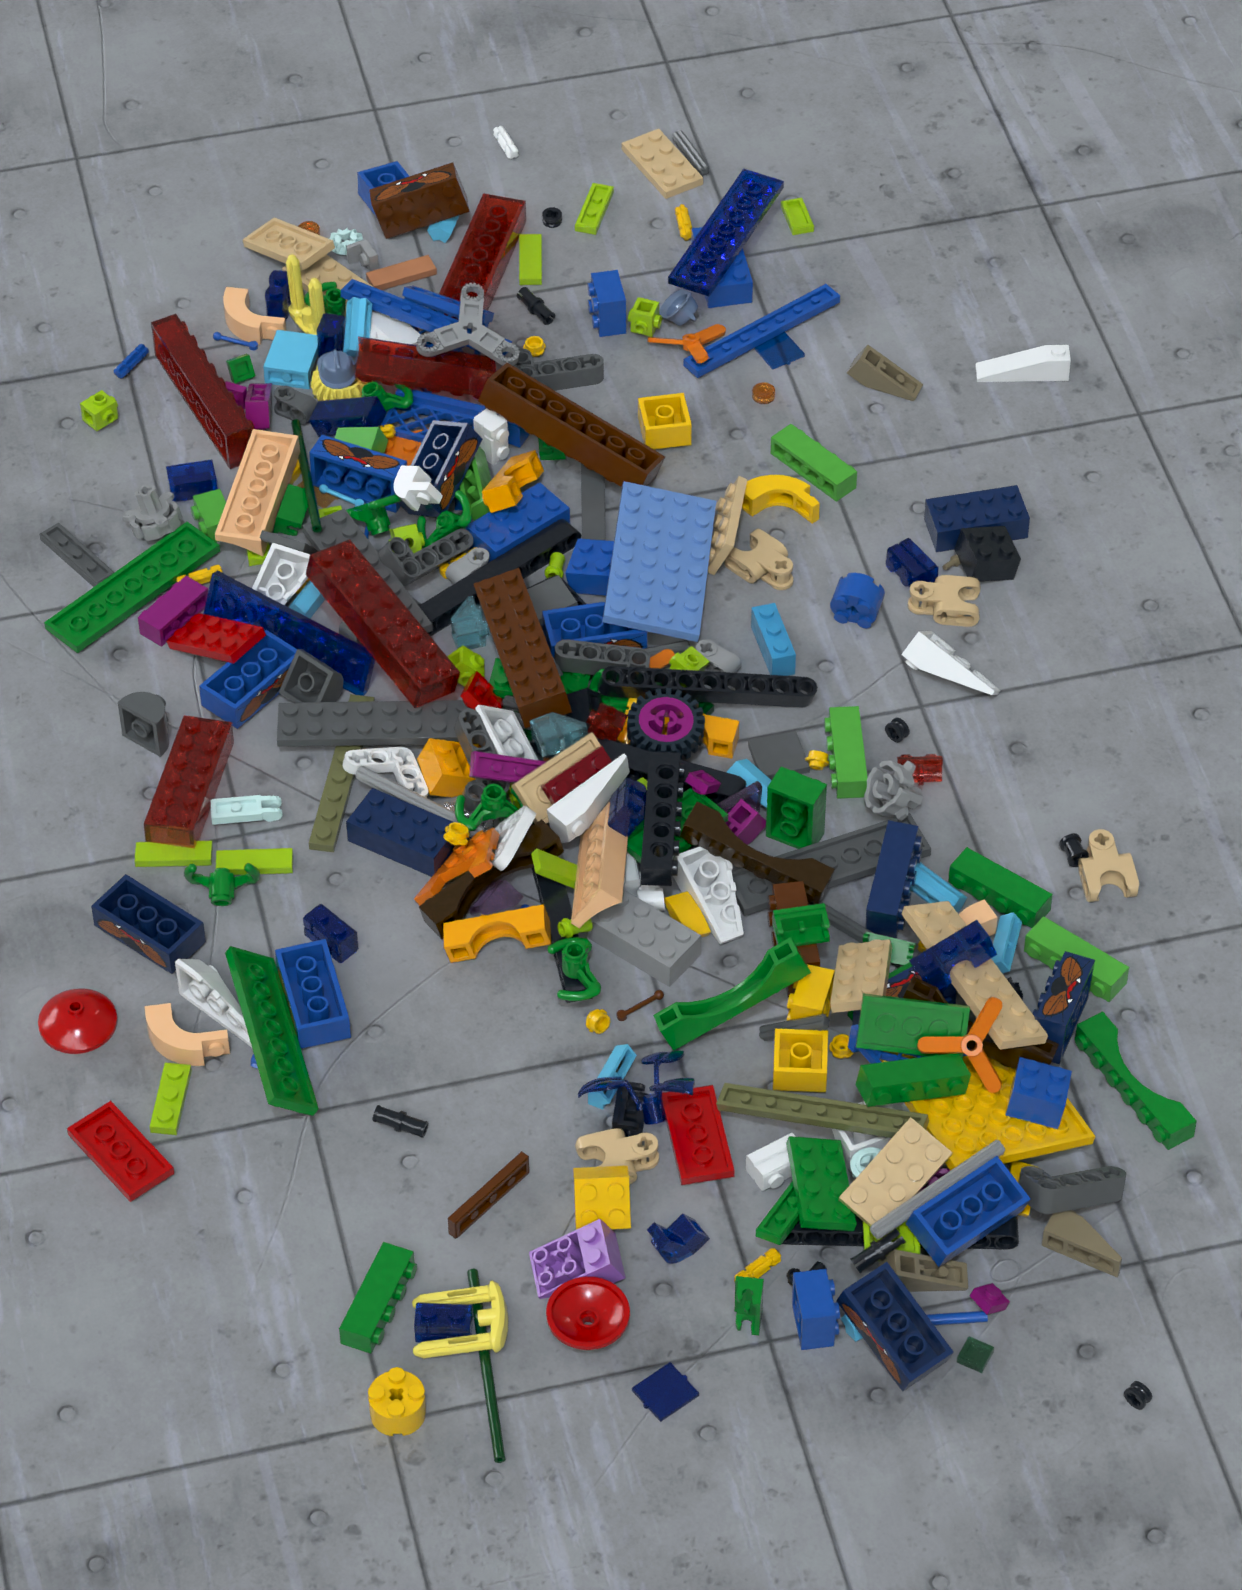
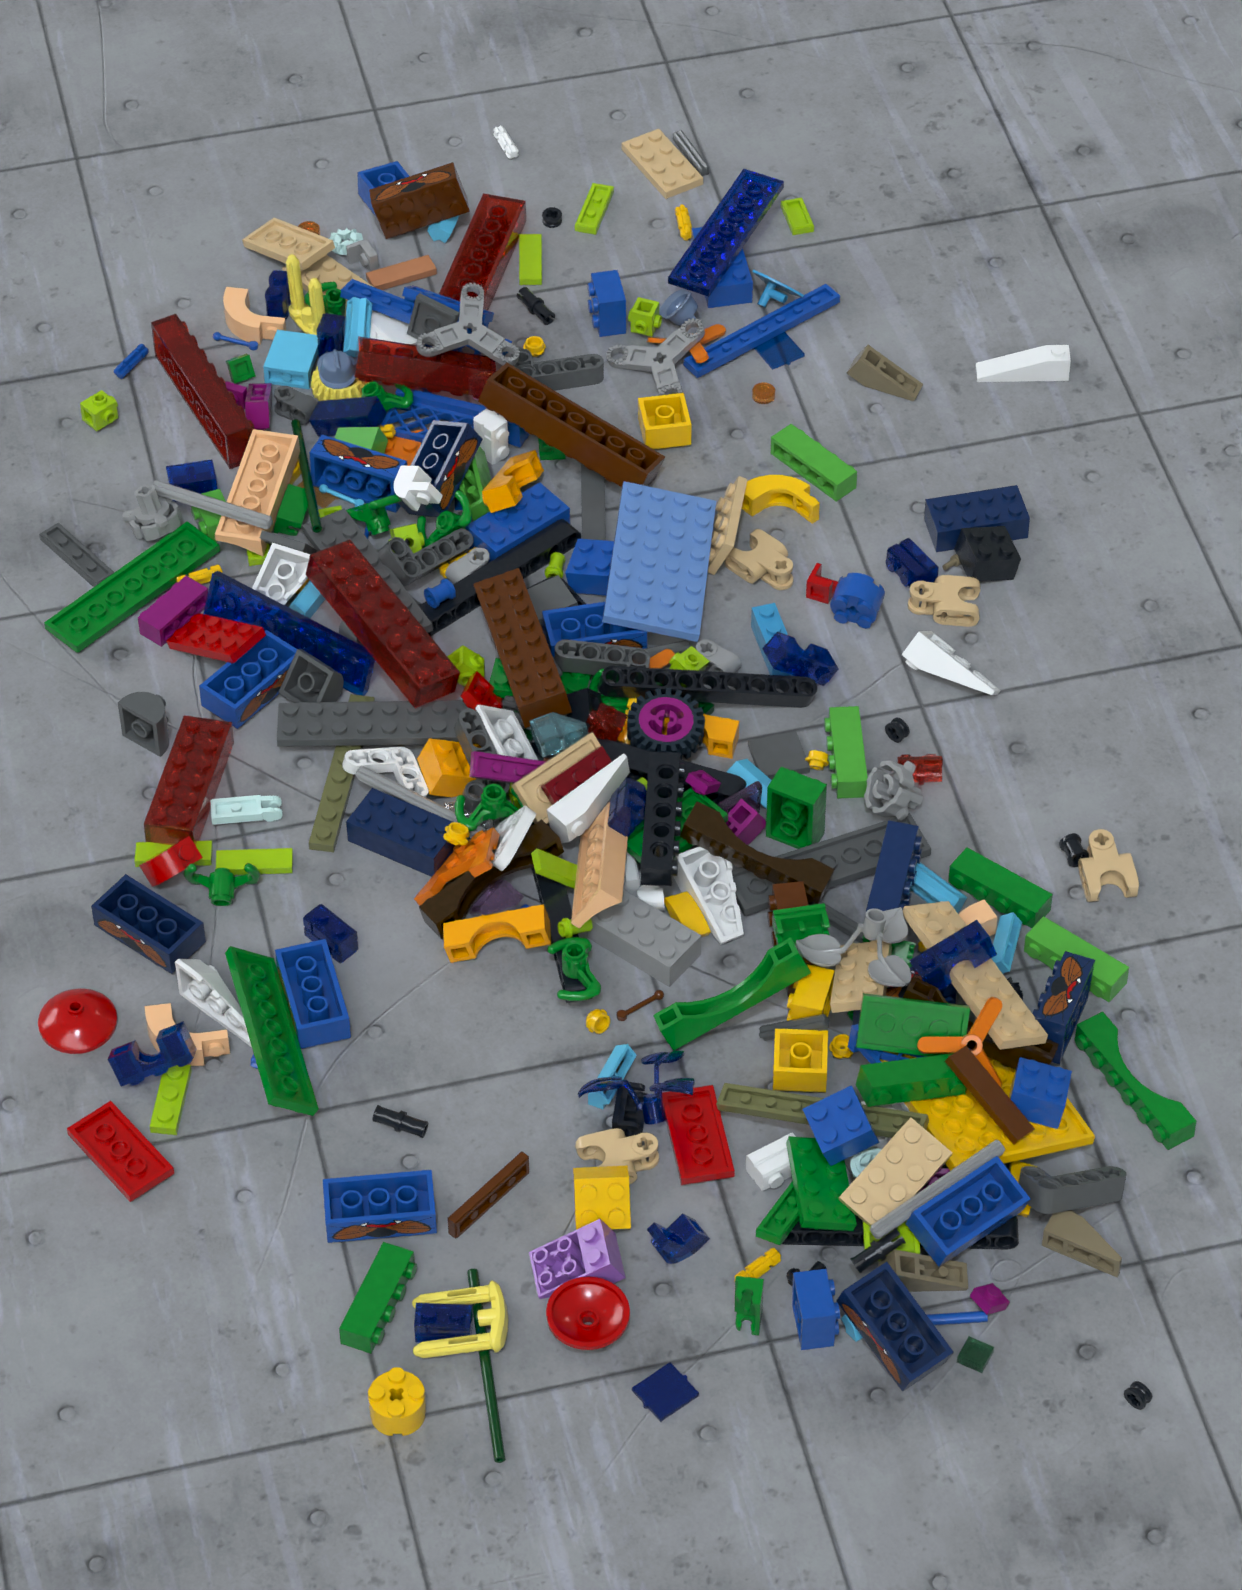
(133, 1065): none -> clear blue arch
(170, 861): none -> red brick
(213, 505): none -> light grey axle
(379, 1206): none -> blue brick
(429, 315): none -> dark grey tile
(439, 593): none -> blue bush
(468, 627): clear light blue slope -> none
(671, 351): none -> light grey piece
(769, 291): none -> dark azure shield
(790, 658): none -> clear blue arch
(819, 587): none -> red panel
(840, 1125): none -> blue brick
(877, 925): none -> light grey plant
(989, 1095): none -> reddish brown tile

